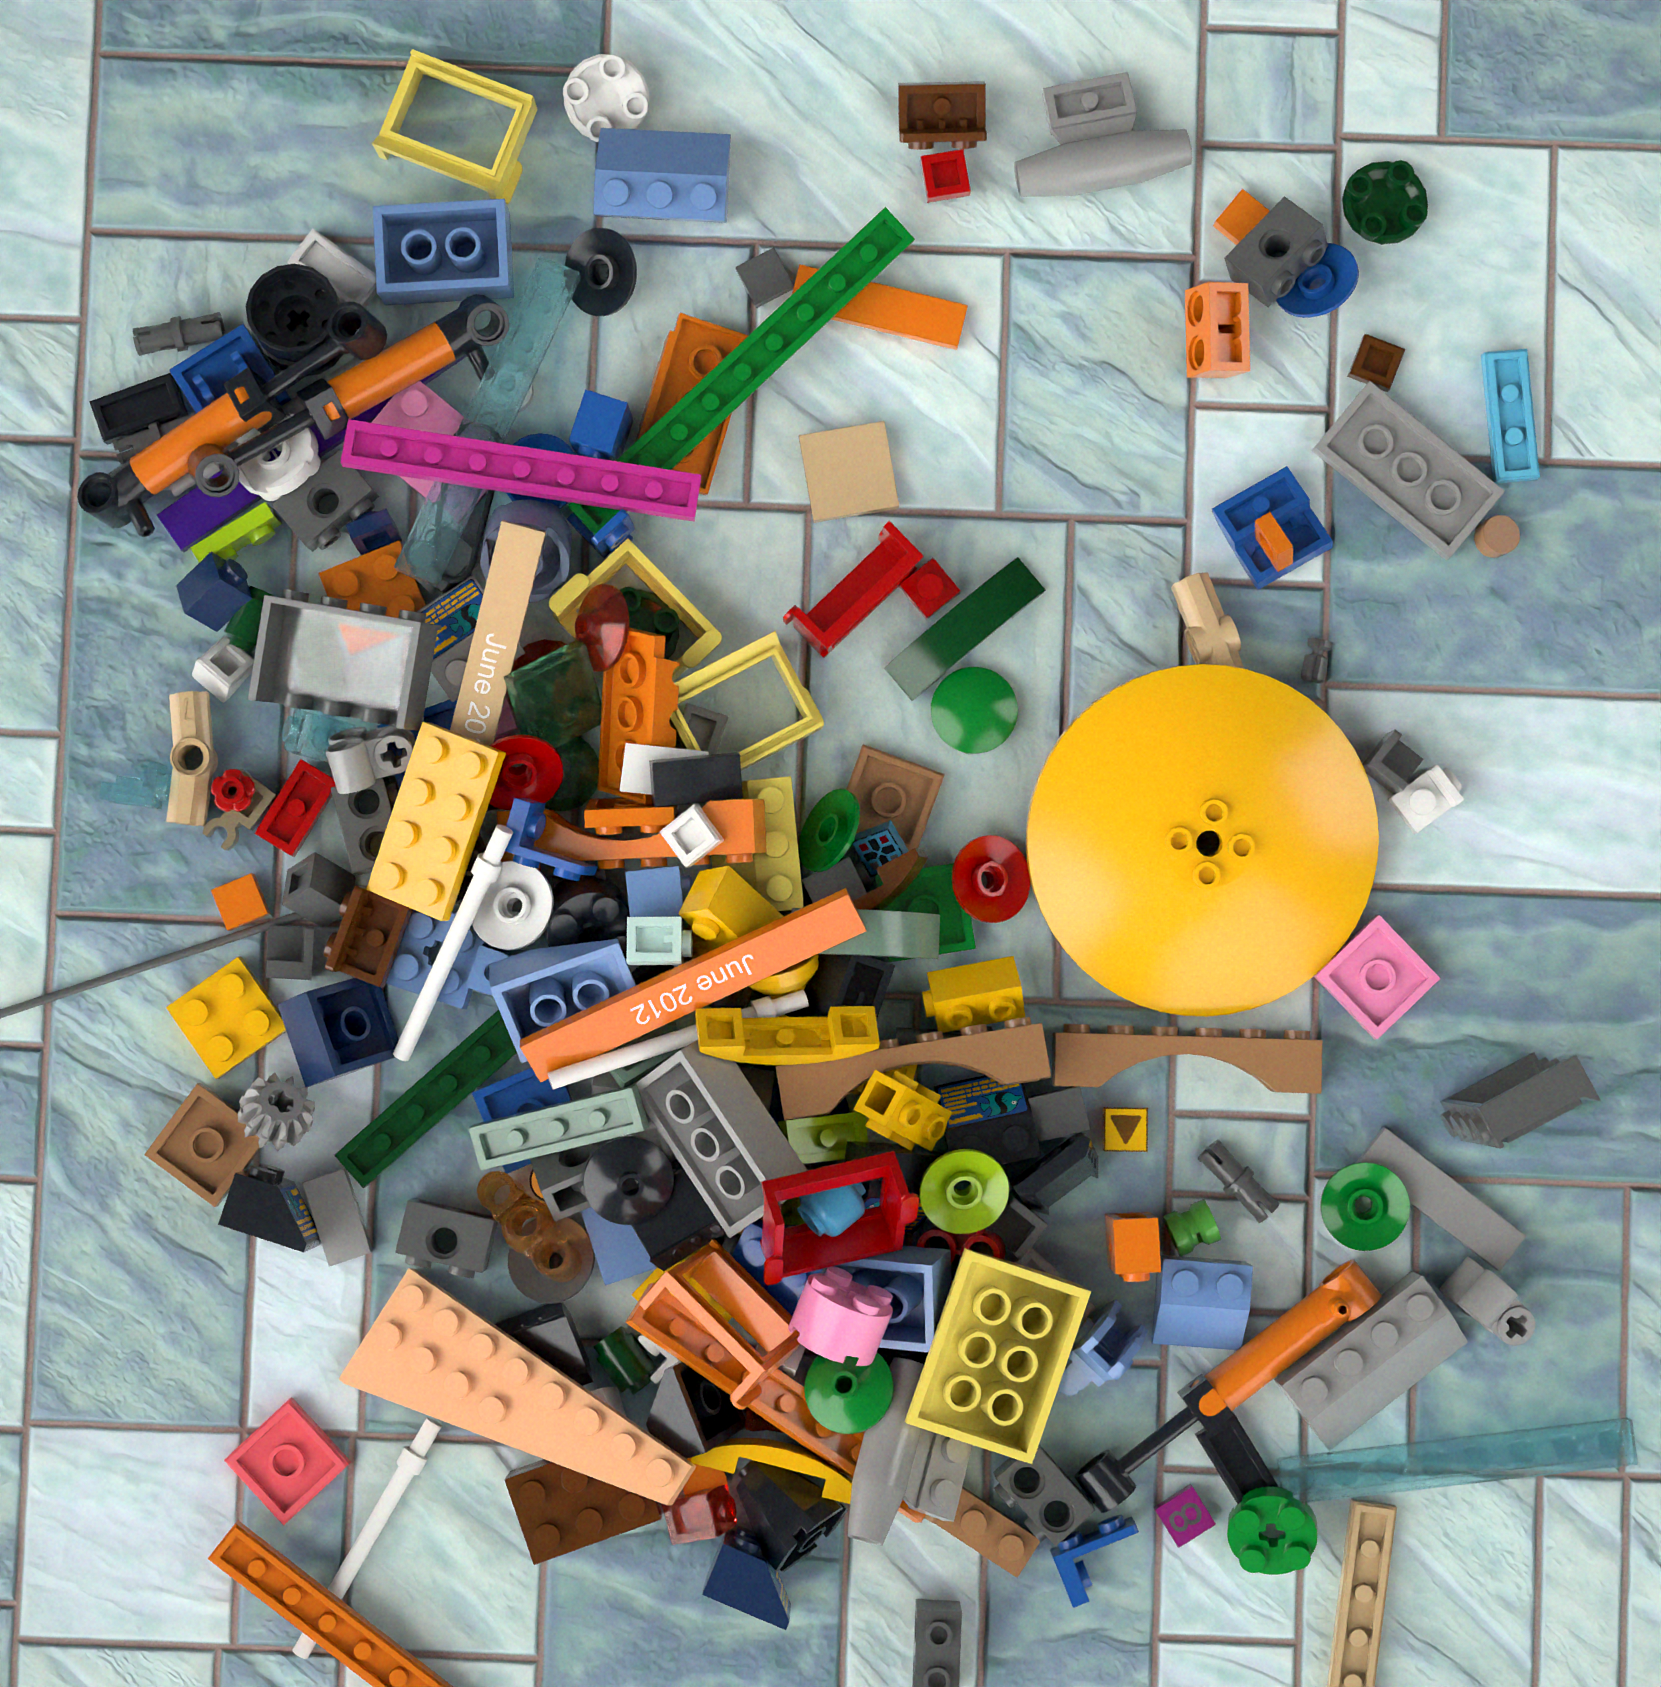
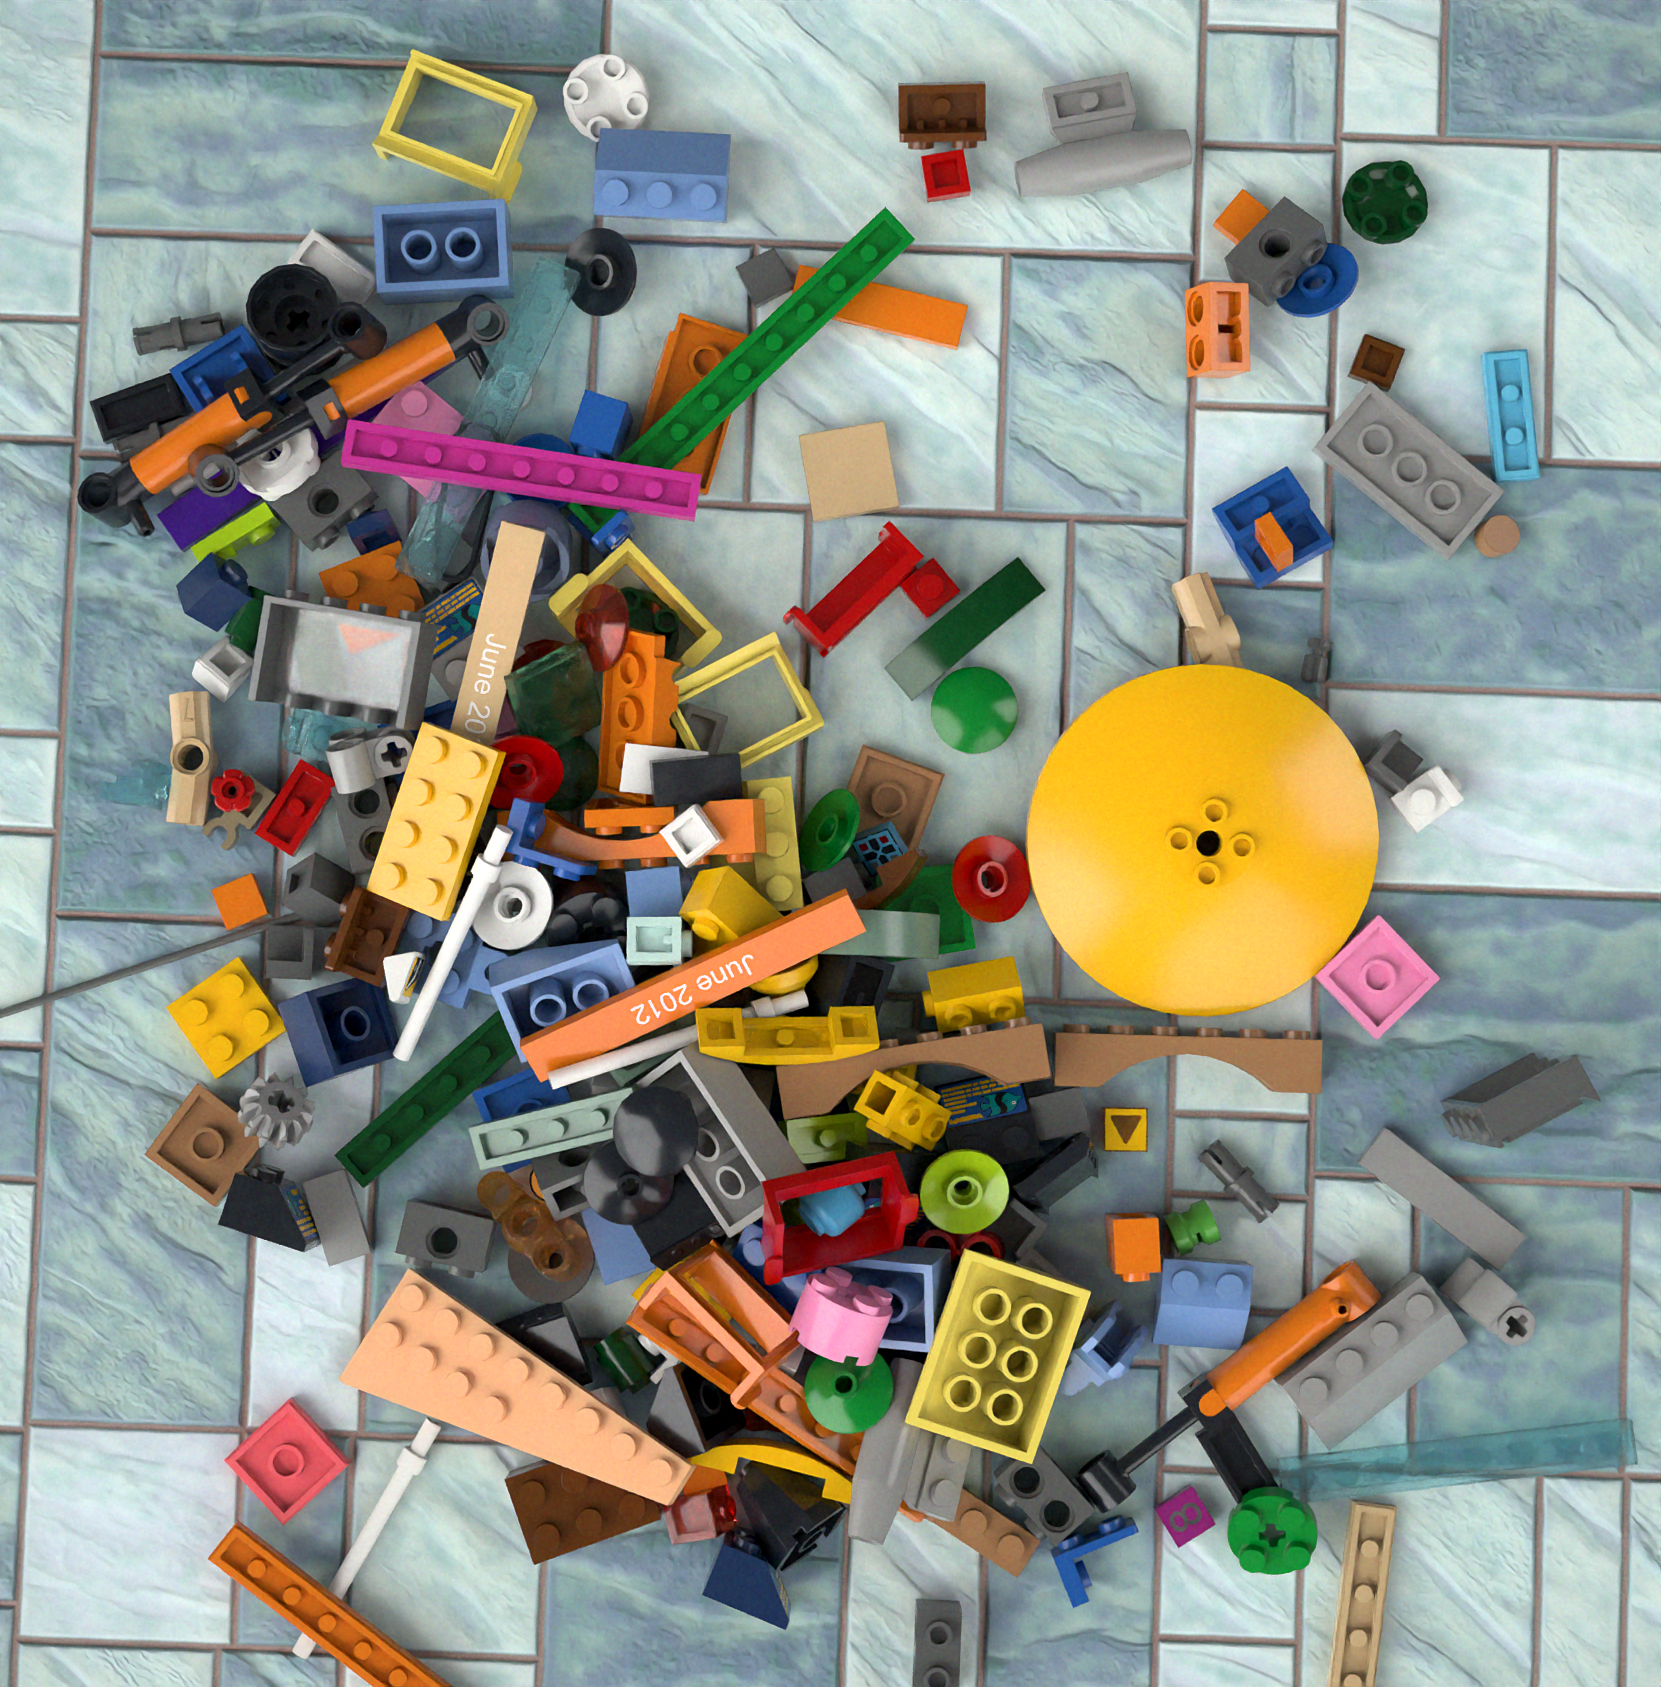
(402, 975): none -> white slope
(656, 1131): none -> black dish
(1378, 1224): green dish -> none

